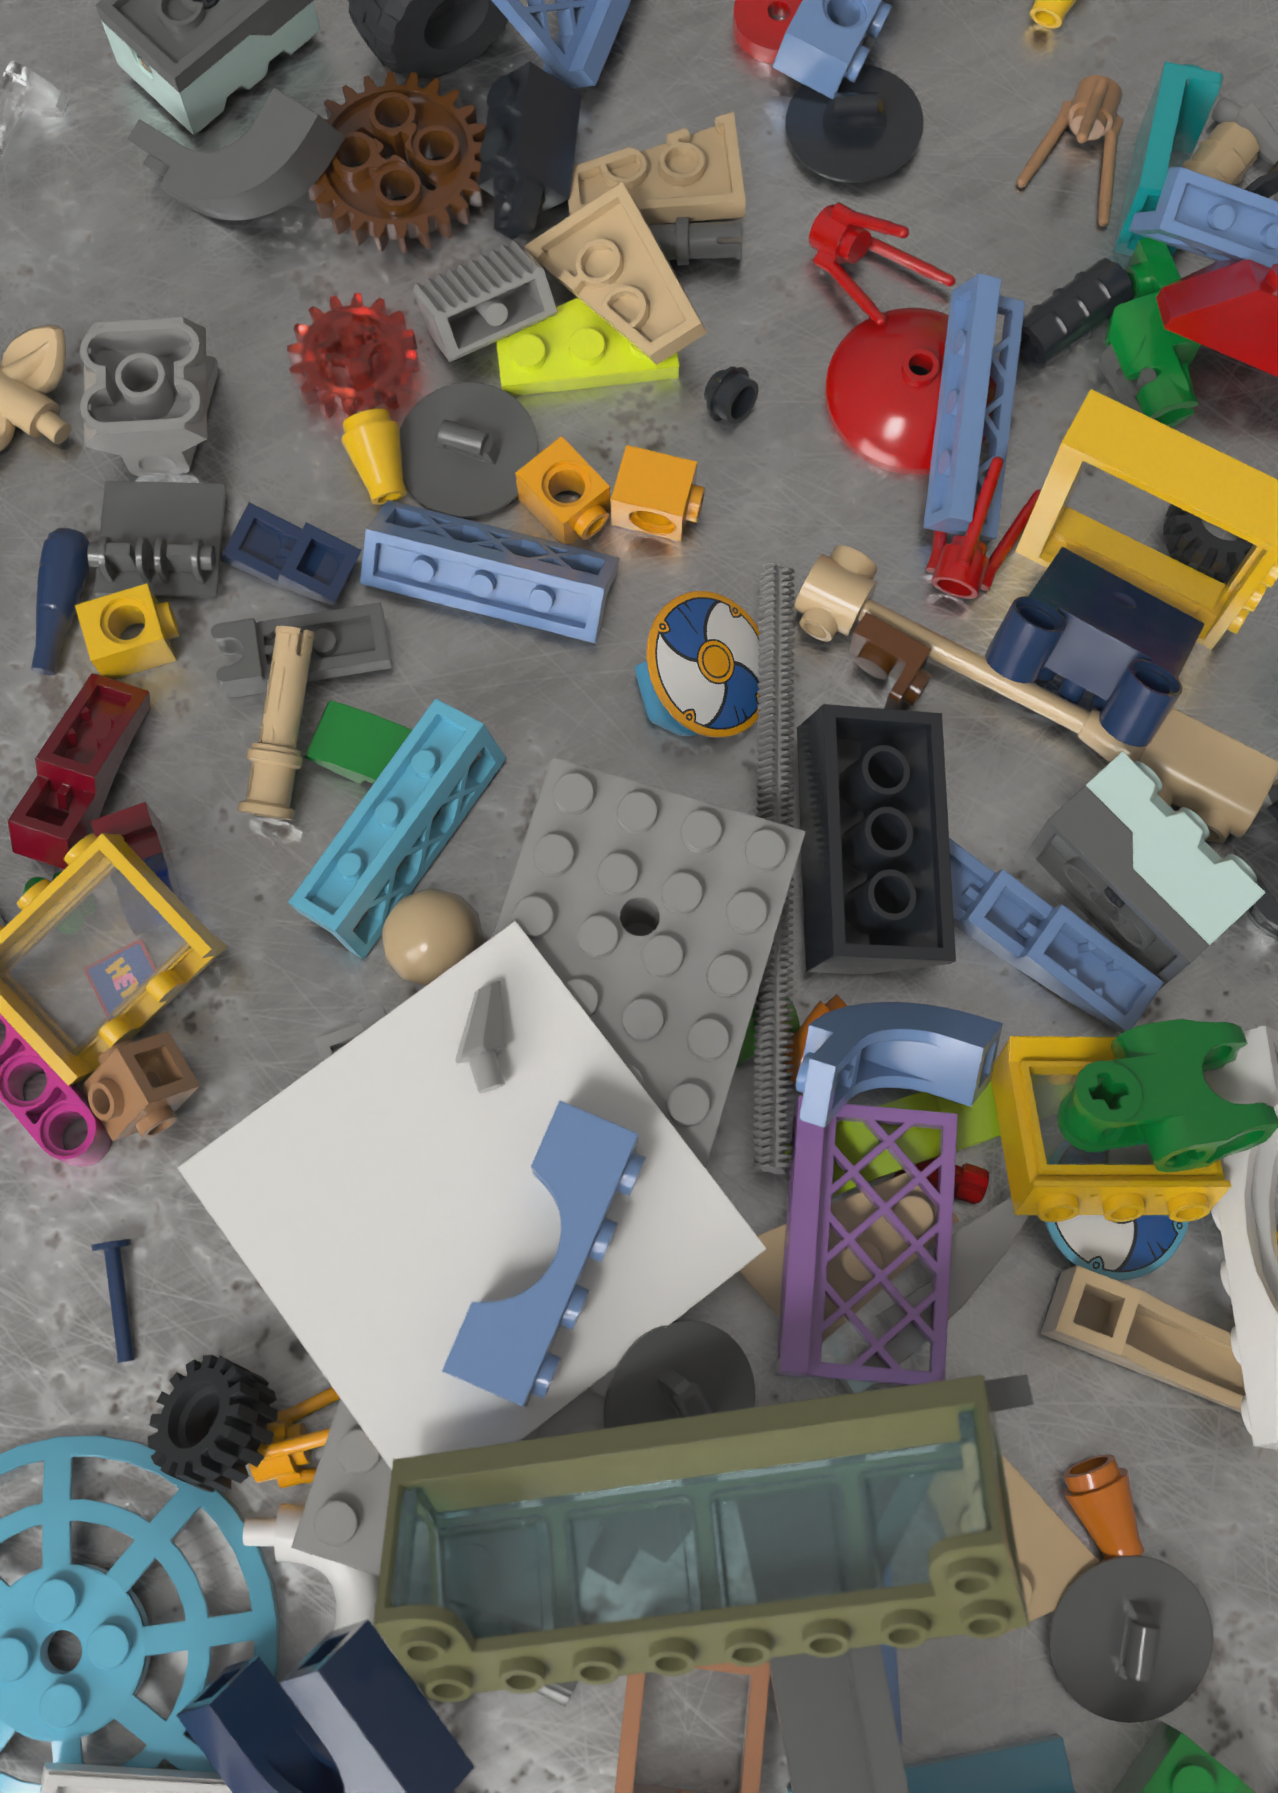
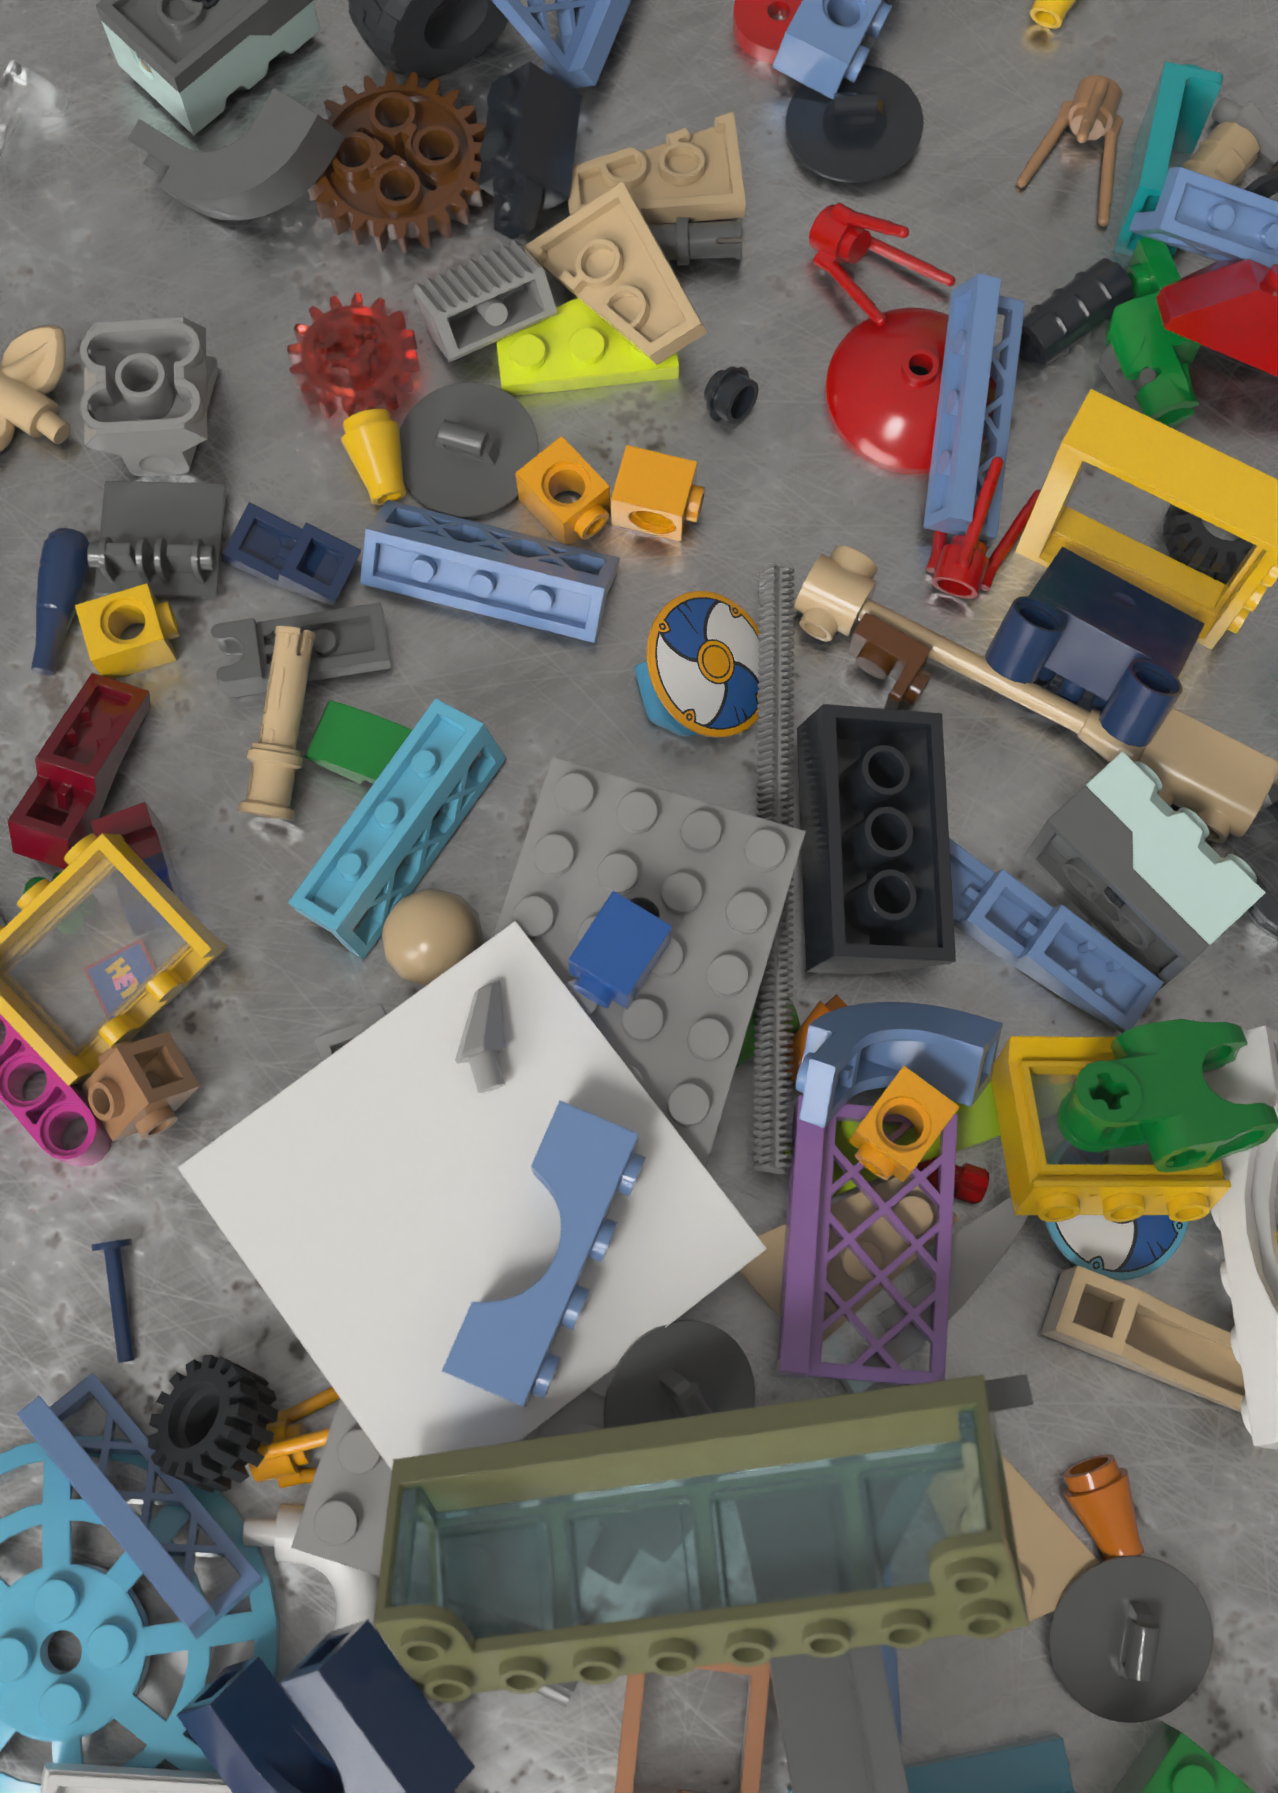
(119, 1518): none -> medium blue fence
(618, 952): none -> blue brick
(918, 1102): none -> light orange brick

